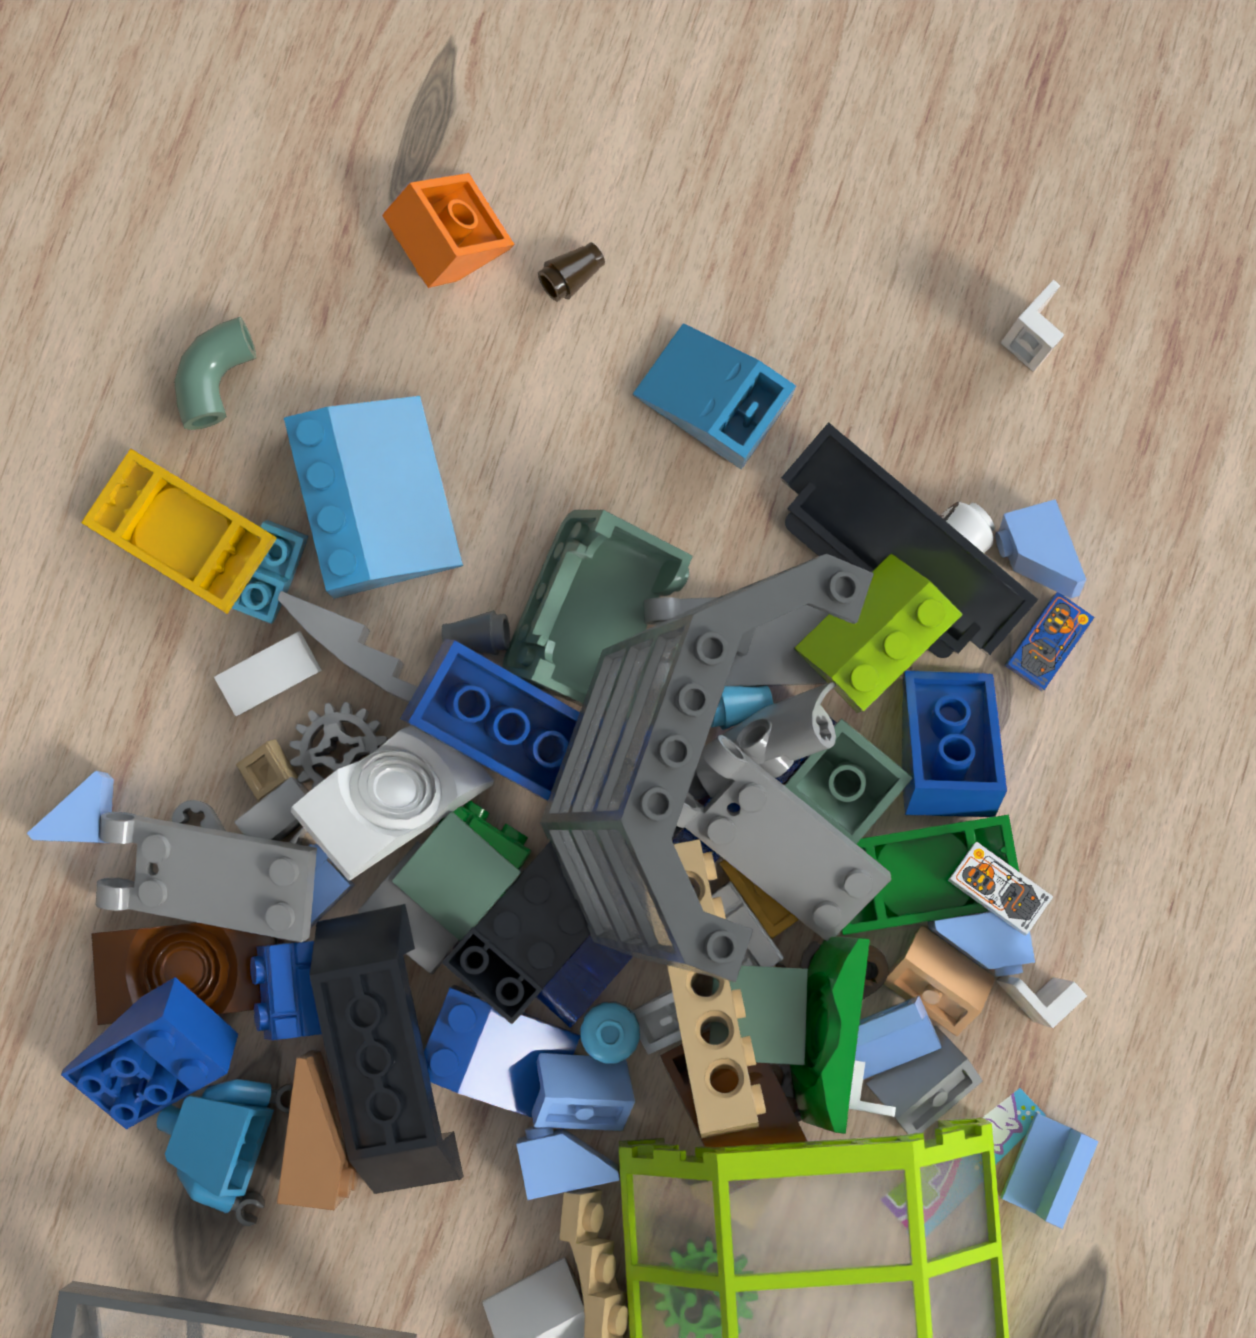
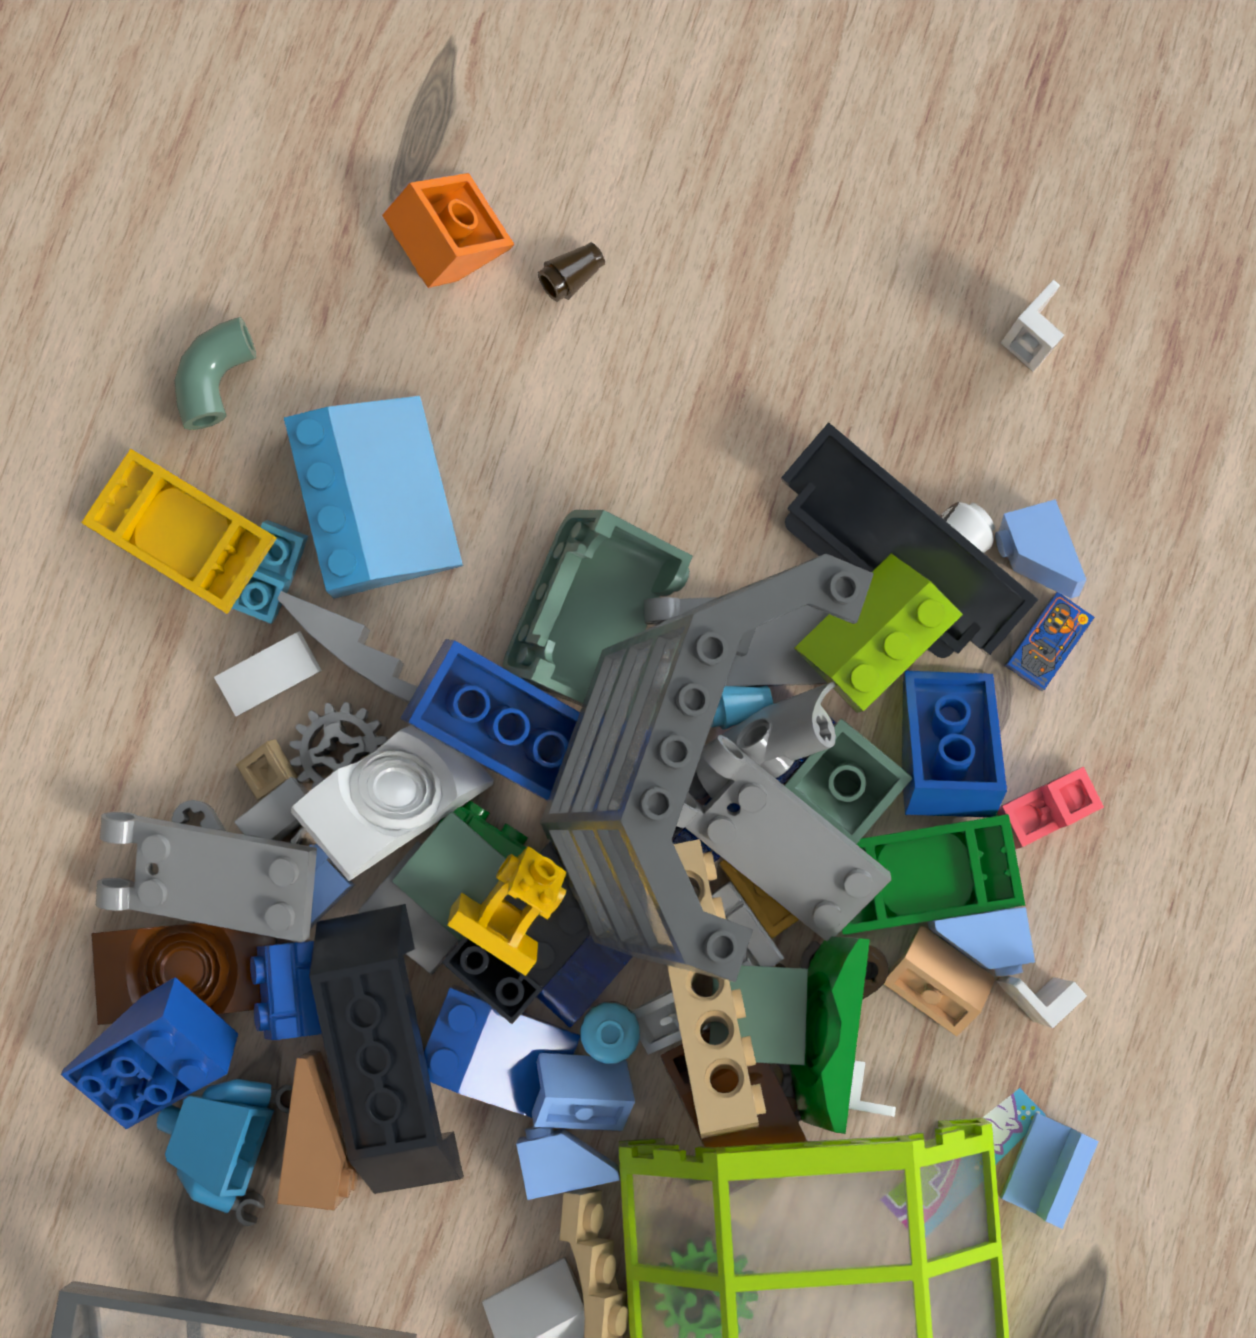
(79, 813): light blue slope -> none
(481, 633): dark grey cone -> none
(499, 924): none -> yellow tile
(715, 393): dark azure slope -> none
(895, 1037): light blue panel -> none
(926, 1086): light grey panel -> none
(1000, 888): tile -> none
(1051, 807): none -> coral slope

